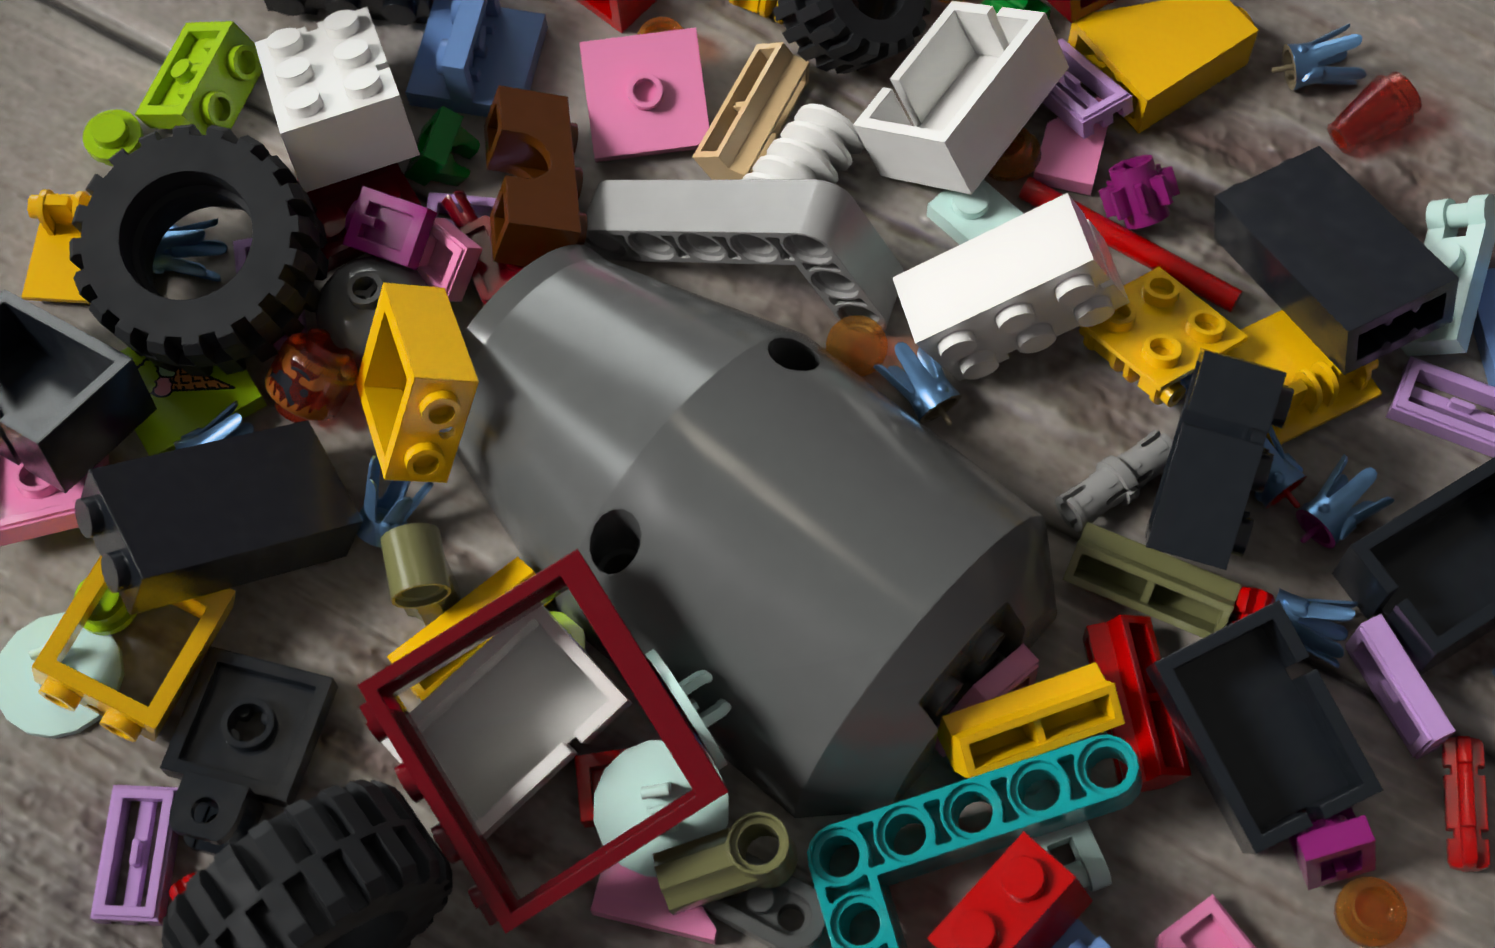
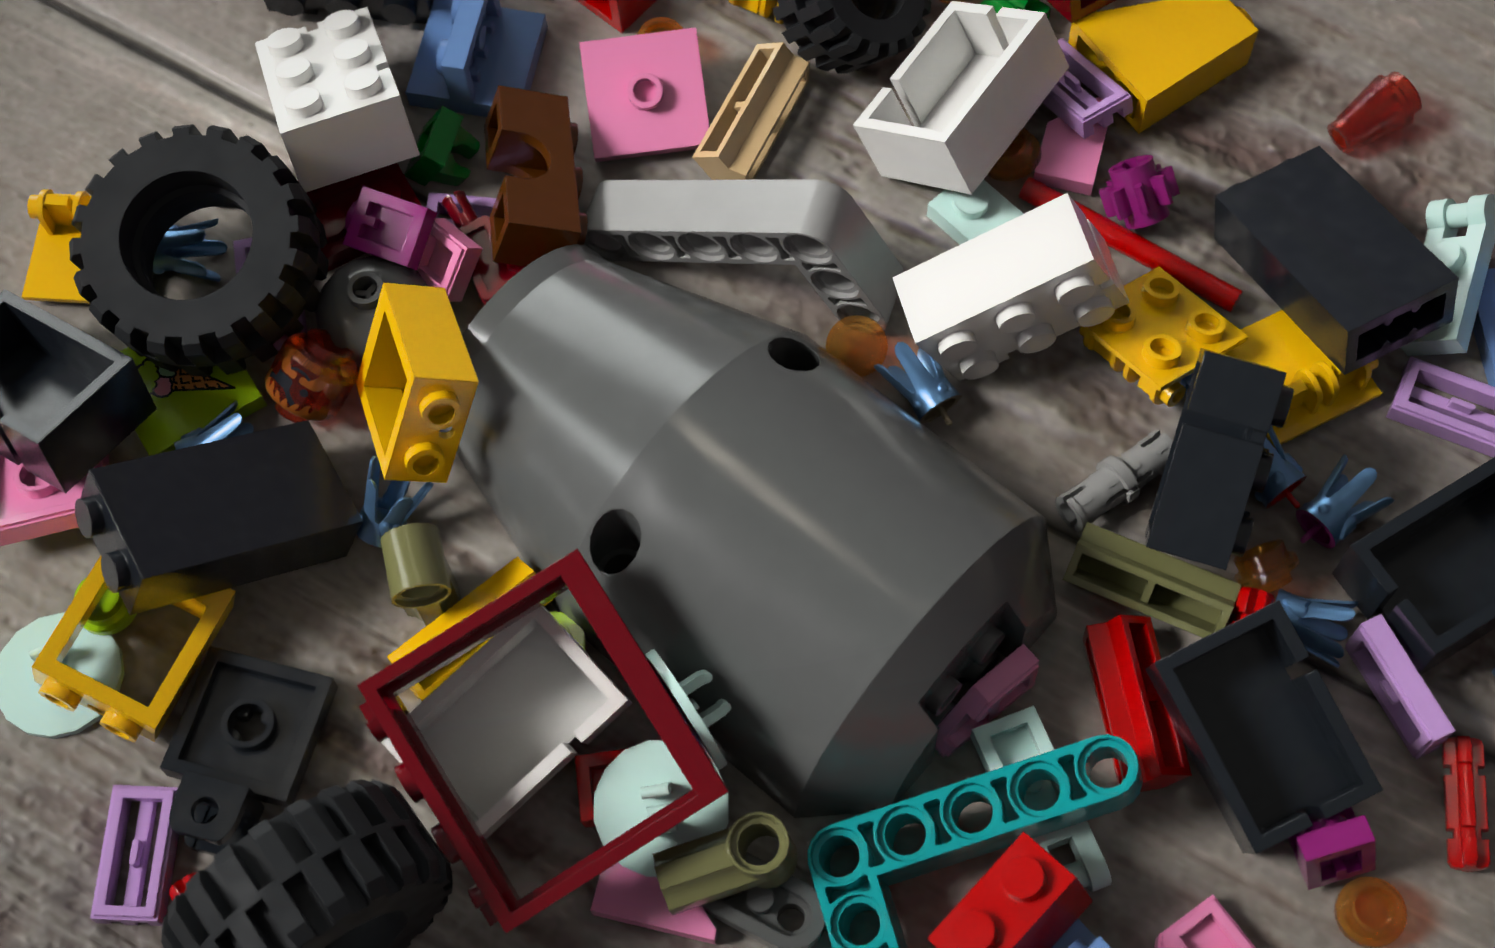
(110, 133): lime plate -> none
(203, 78): lime bracket -> none
(810, 147): white piece -> none
(1030, 721): yellow piece -> none
(1266, 566): none -> clear orange plate
(1308, 62): flat silver piece -> none

